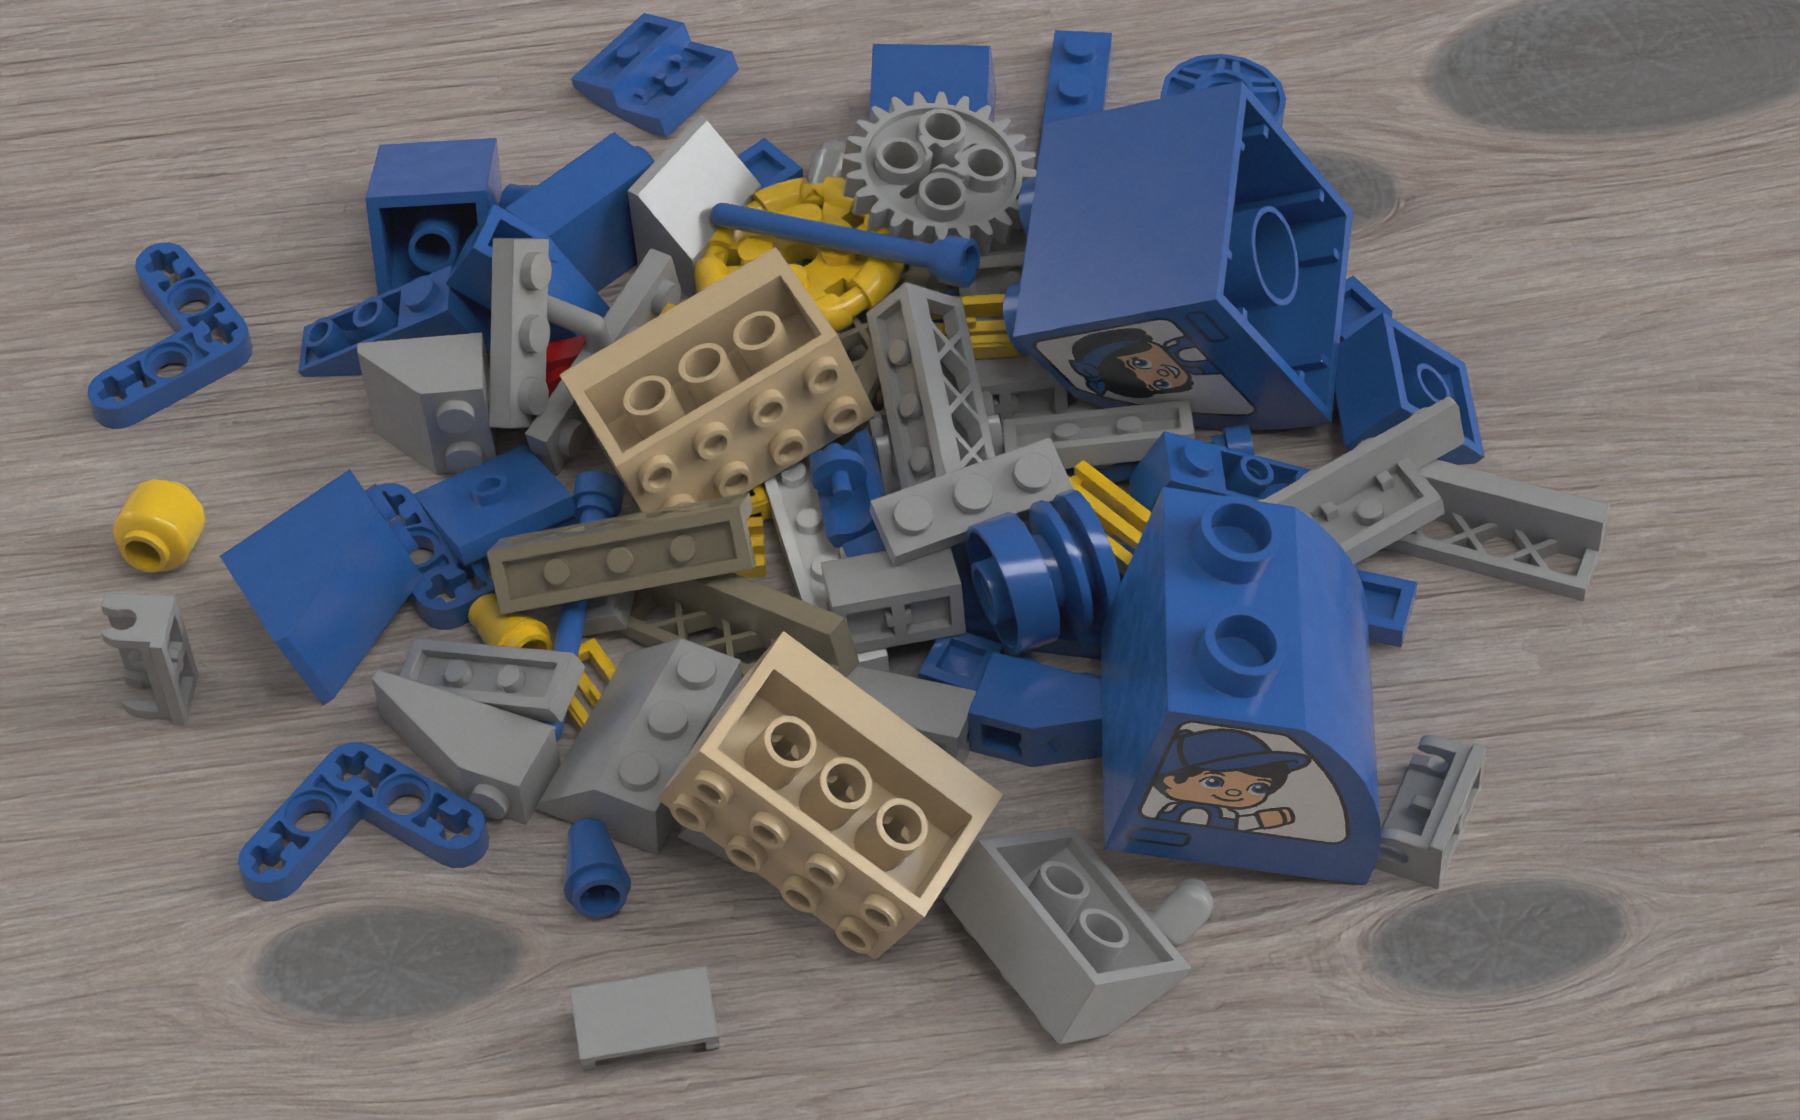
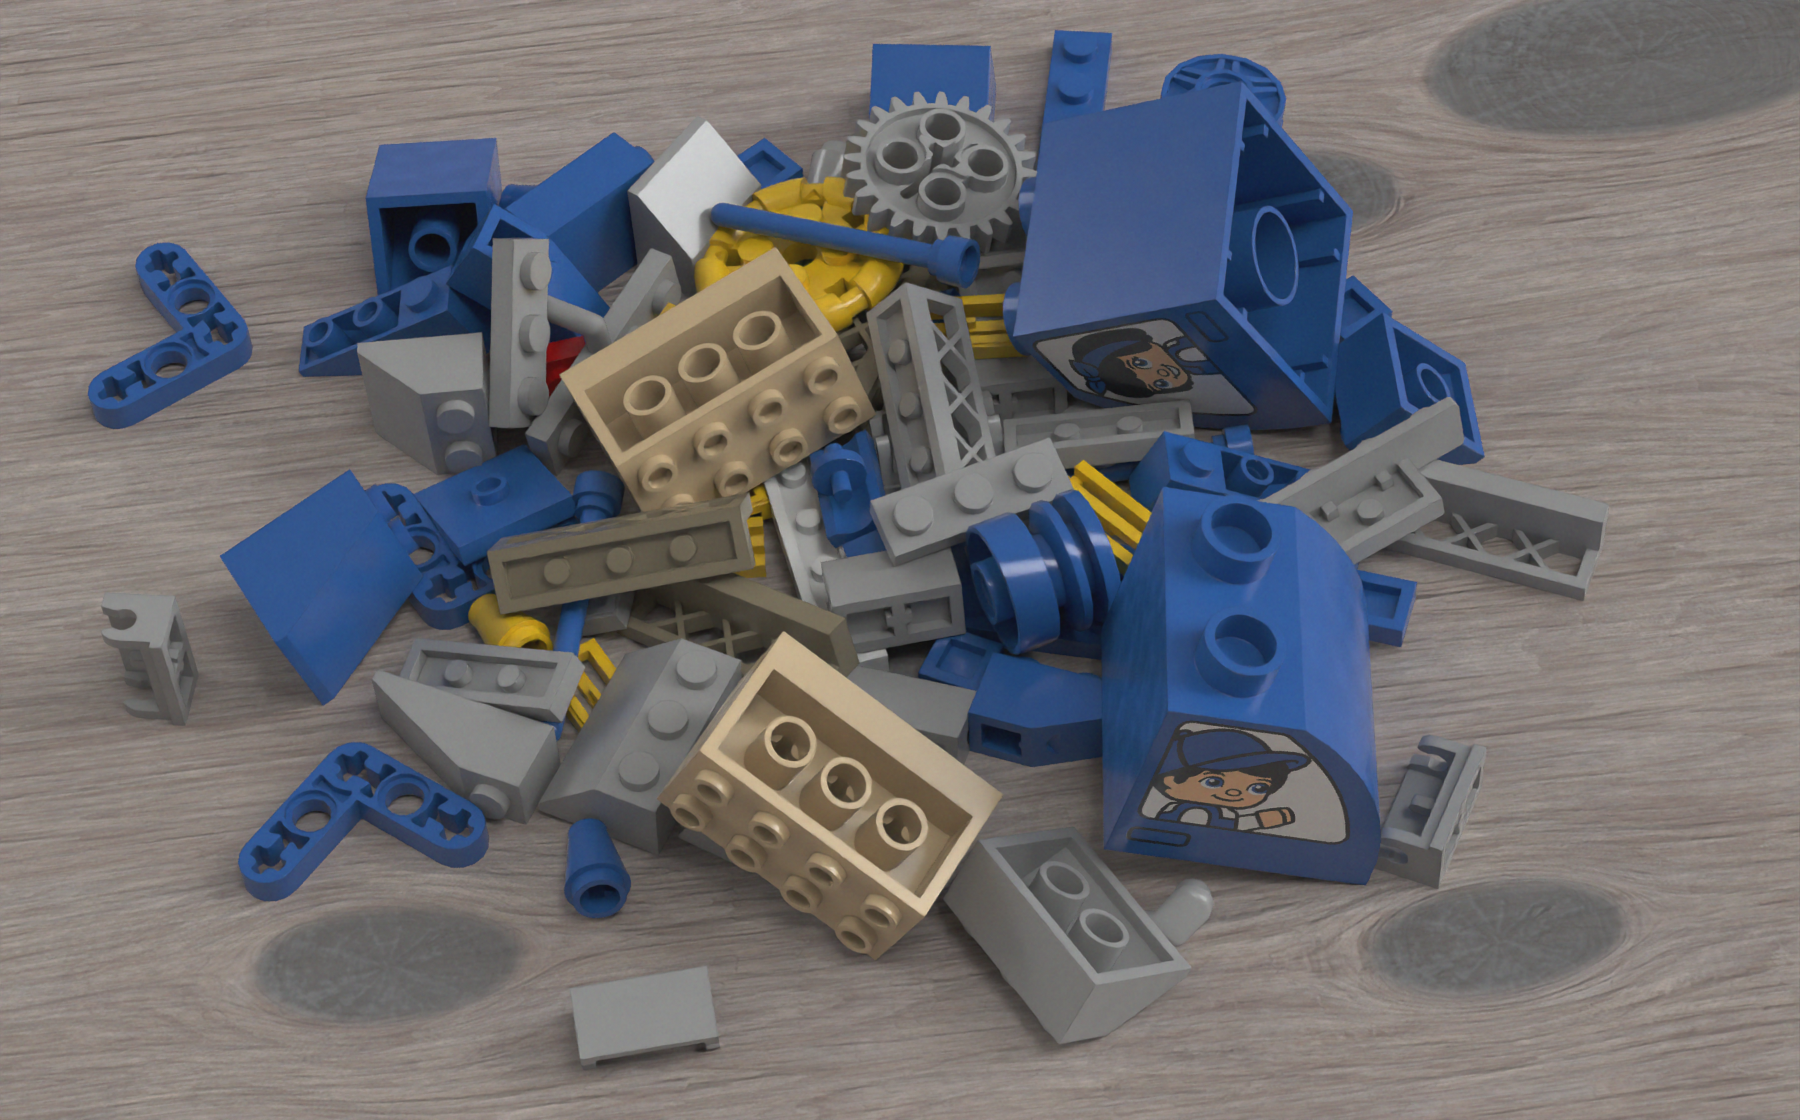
(159, 526): yellow head -> none
(654, 74): blue slope -> none

